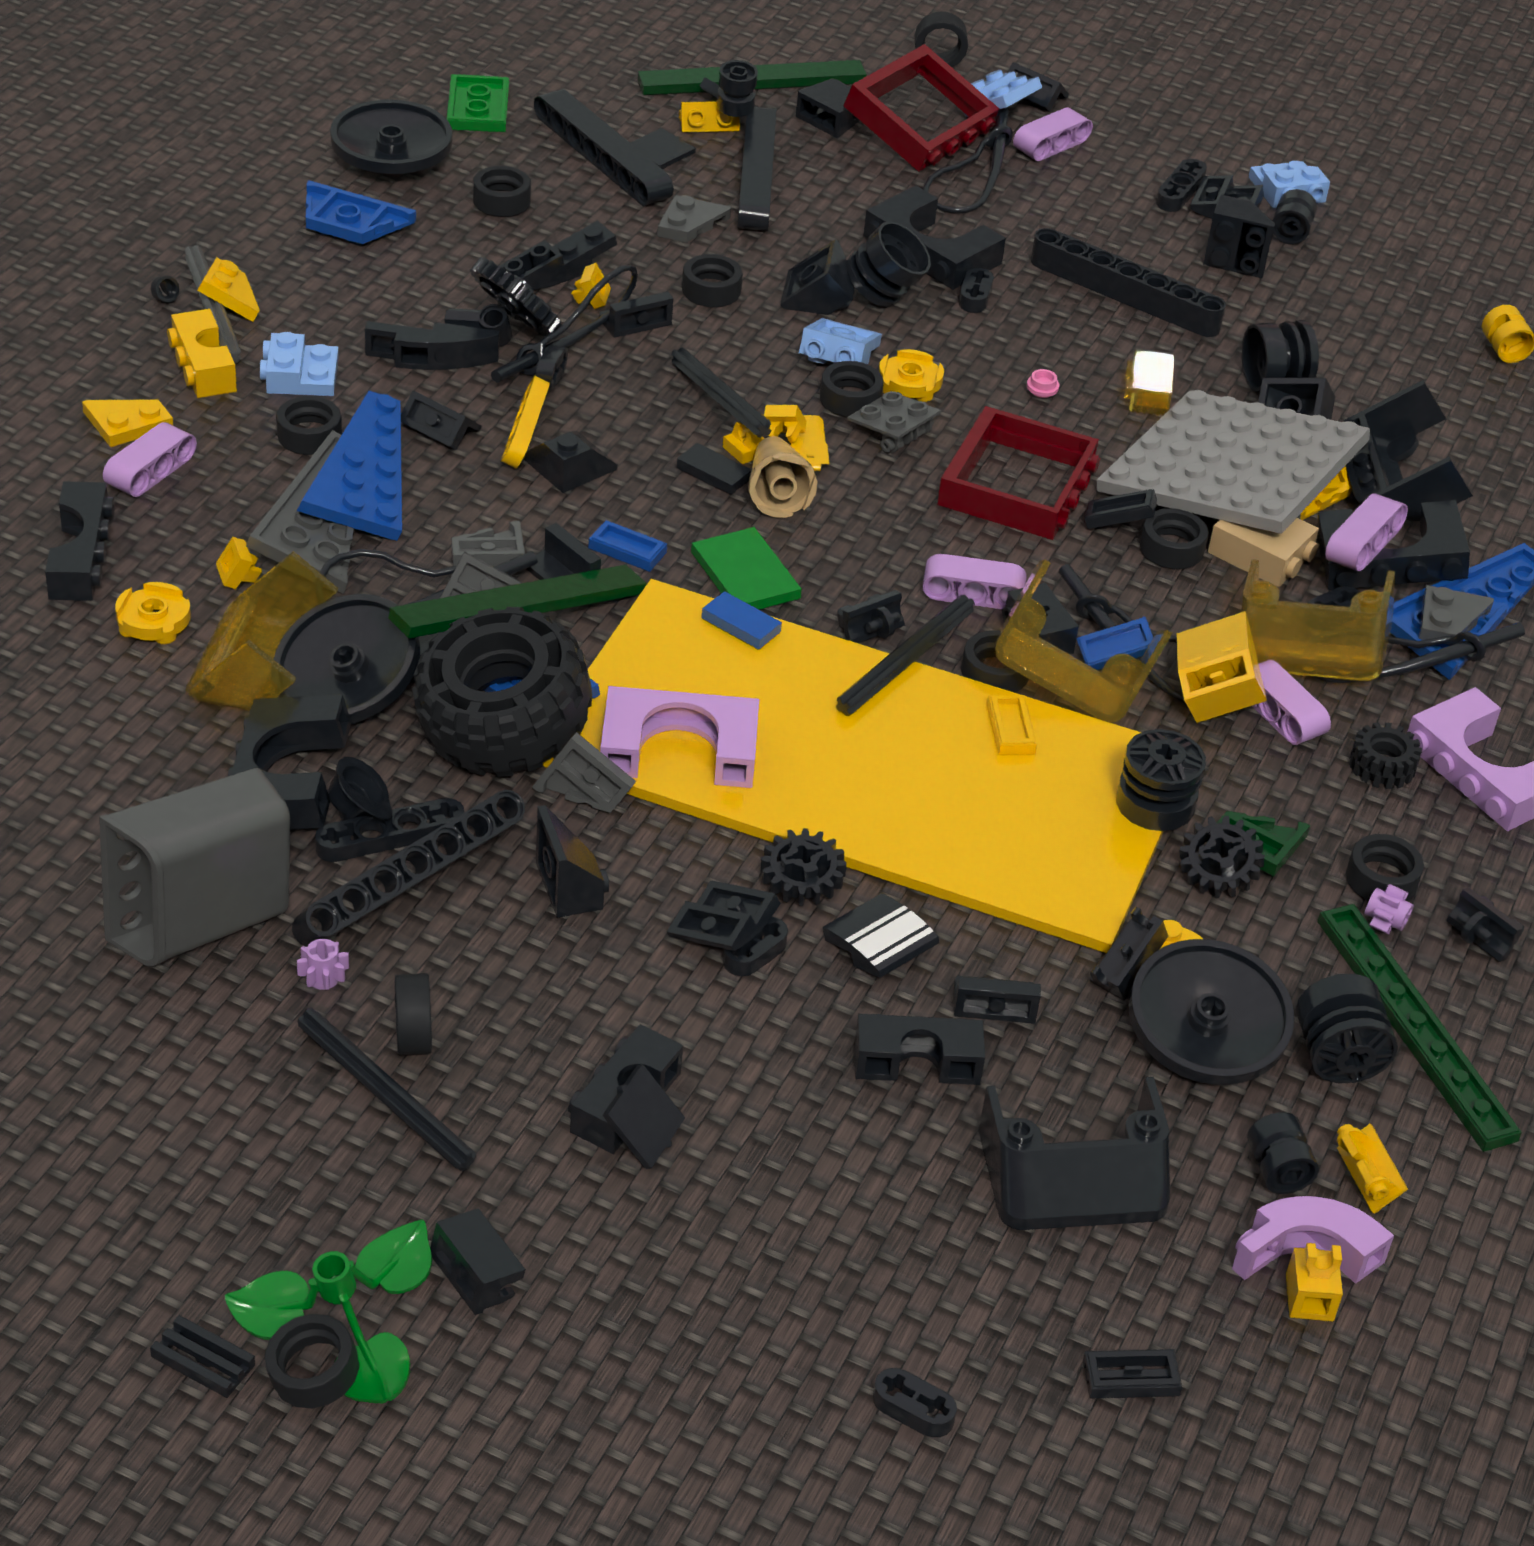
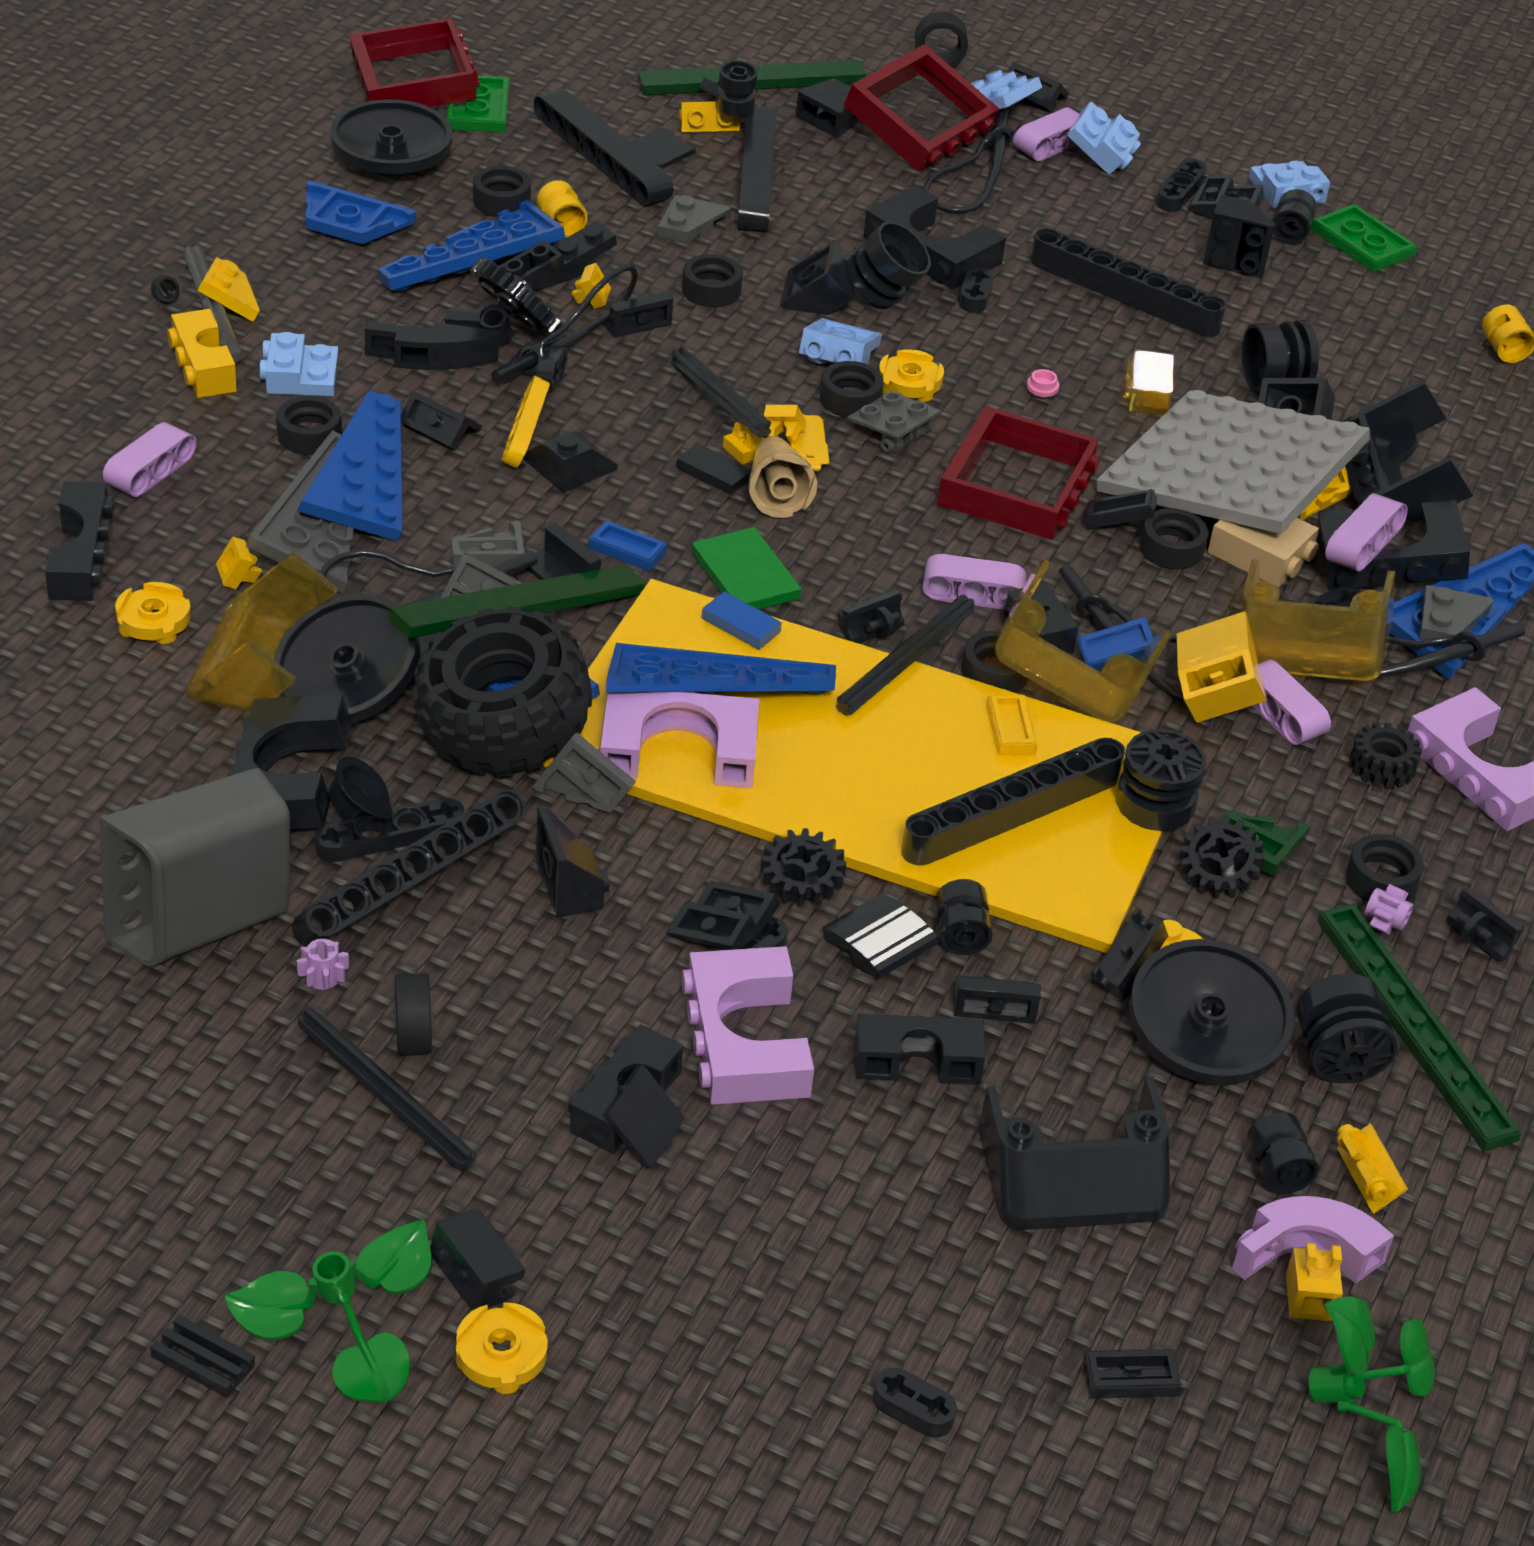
(125, 419): yellow wing -> none
(319, 1389): black tyre -> none
(413, 40): none -> dark red window
(495, 239): none -> blue wing
(496, 1368): none -> yellow plate
(562, 205): none -> yellow wheel
(680, 670): none -> blue wing
(732, 1065): none -> lavender arch
(964, 917): none -> black wheel
(1012, 801): none -> beam
(1103, 139): none -> light blue plate
(1346, 1382): none -> green plant
(1364, 238): none -> green tile

